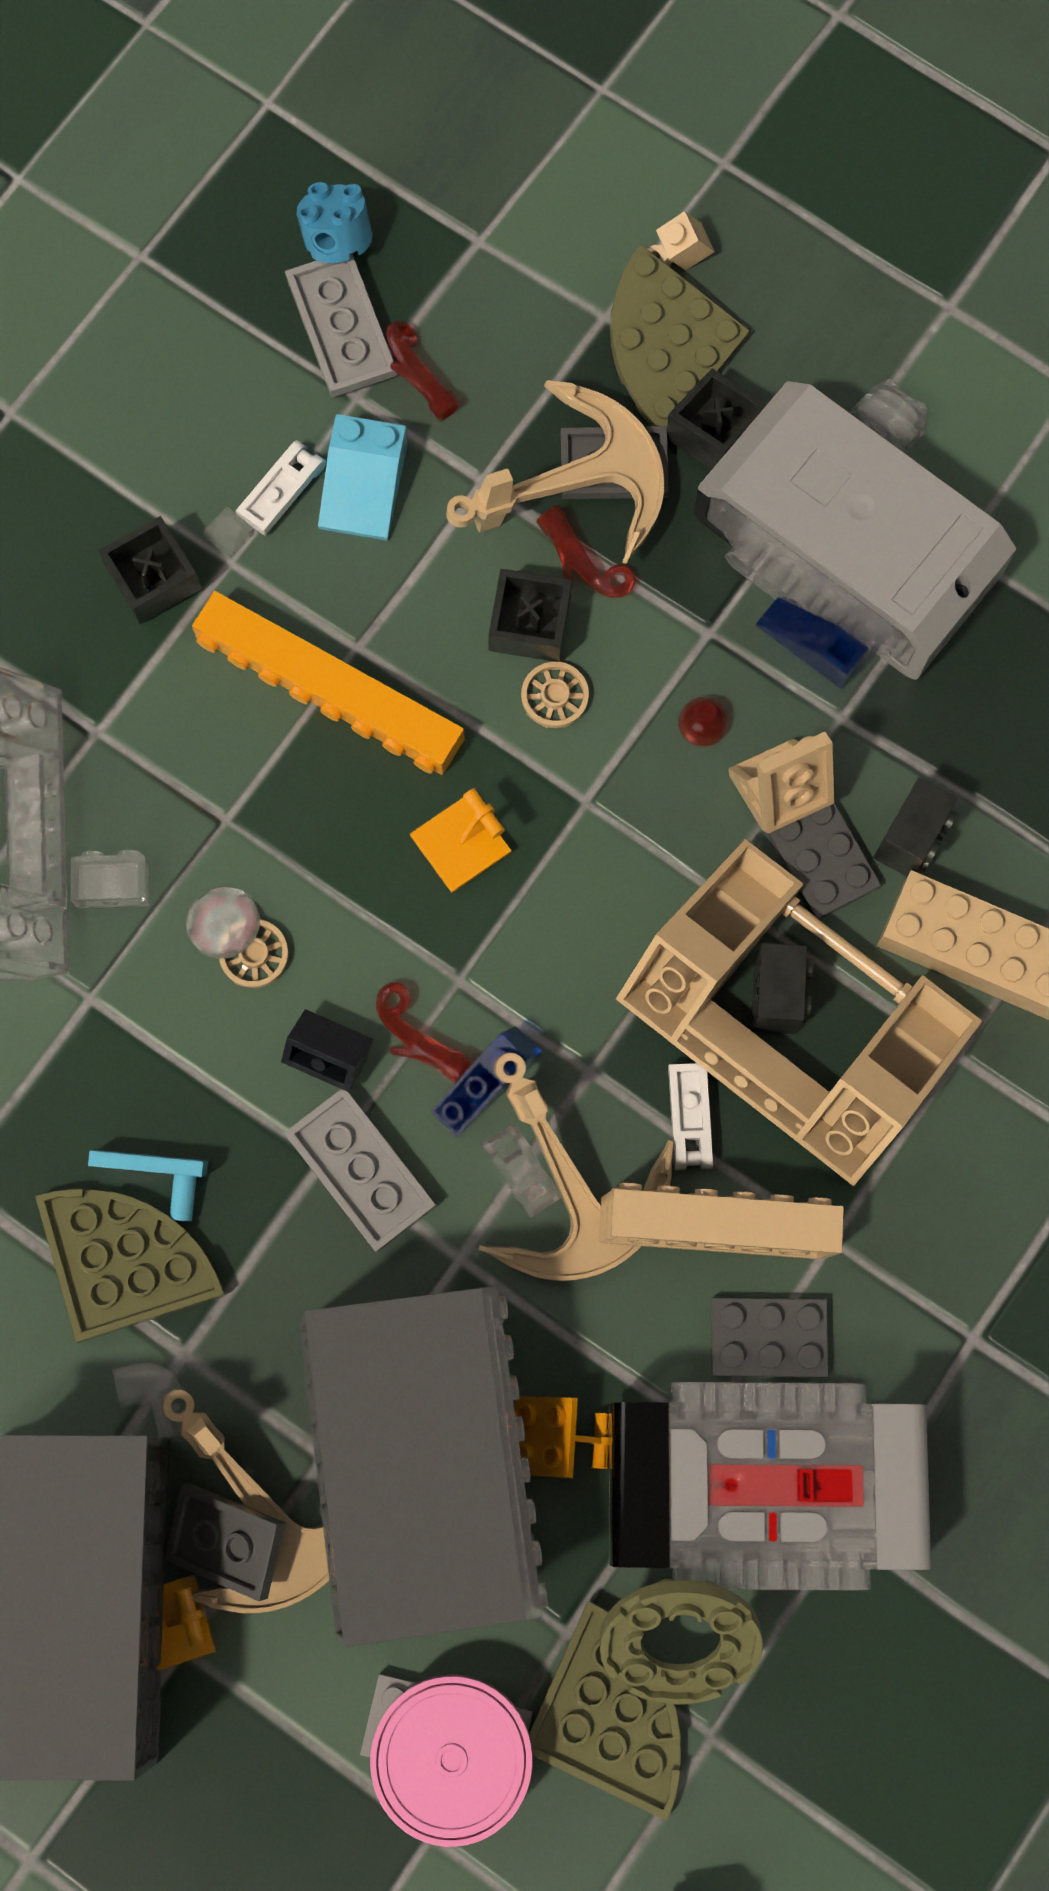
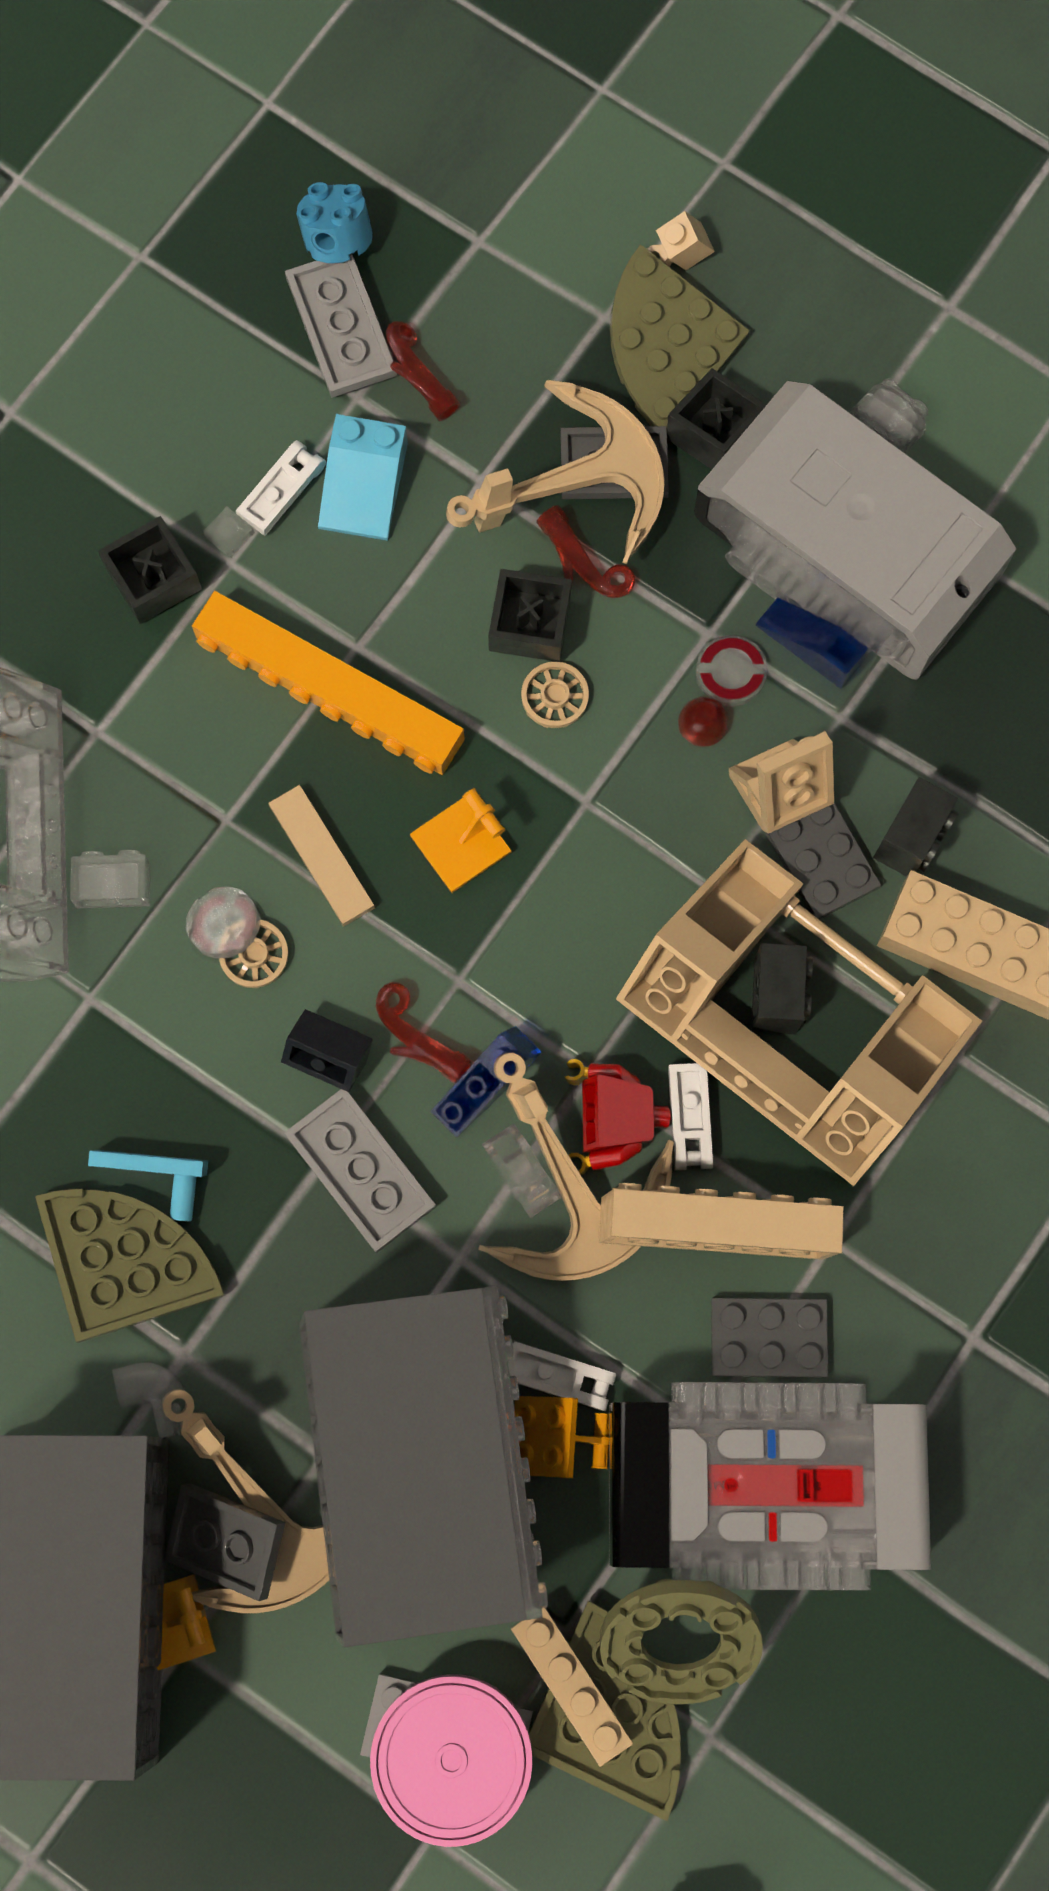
(321, 855): none -> tan tile
(559, 1375): none -> white plate
(572, 1687): none -> tan plate
(615, 1114): none -> red torso
(731, 670): none -> clear tile

